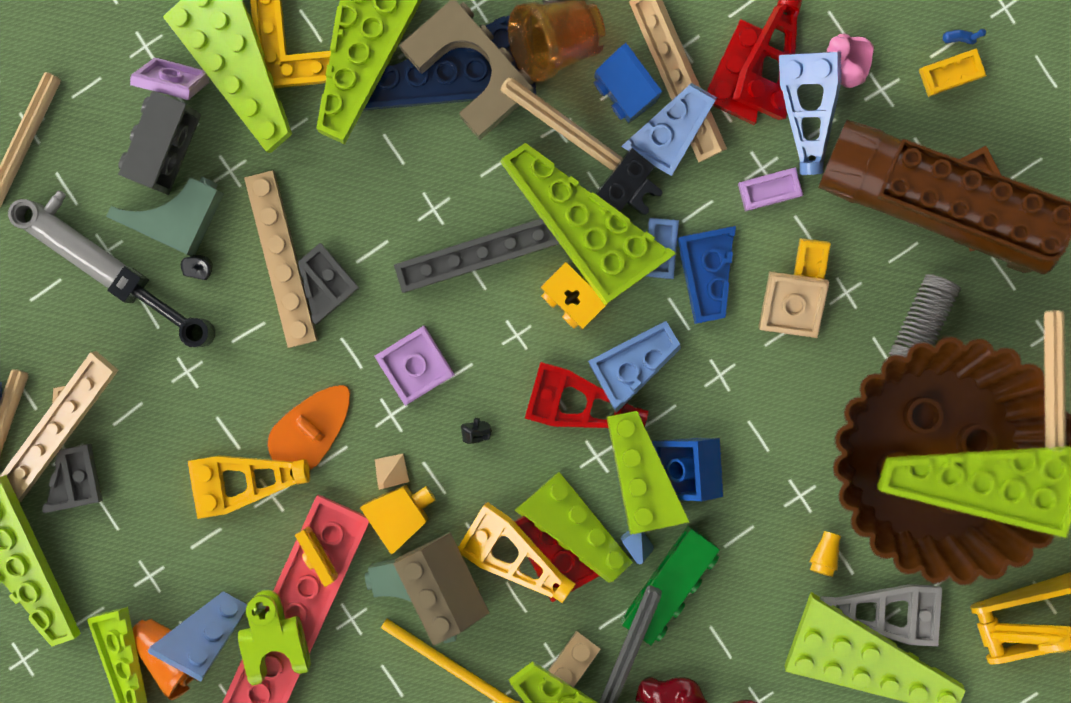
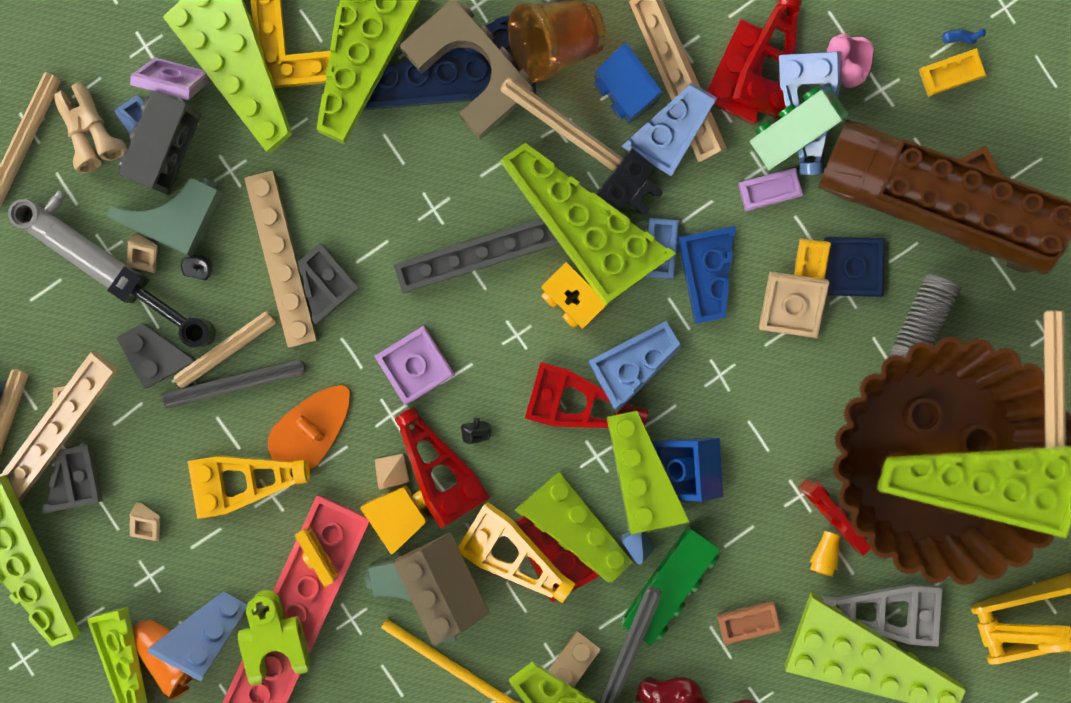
(84, 122): none -> tan piece
(130, 112): none -> medium blue slope
(142, 254): none -> tan slope
(144, 523): none -> tan slope
(152, 355): none -> dark grey wing
(224, 350): none -> tan axle
(233, 383): none -> dark grey axle
(457, 500): none -> red plate
(748, 622): none -> nougat plate
(798, 126): none -> brick
(835, 515): none -> red wing
(855, 266): none -> dark blue tile

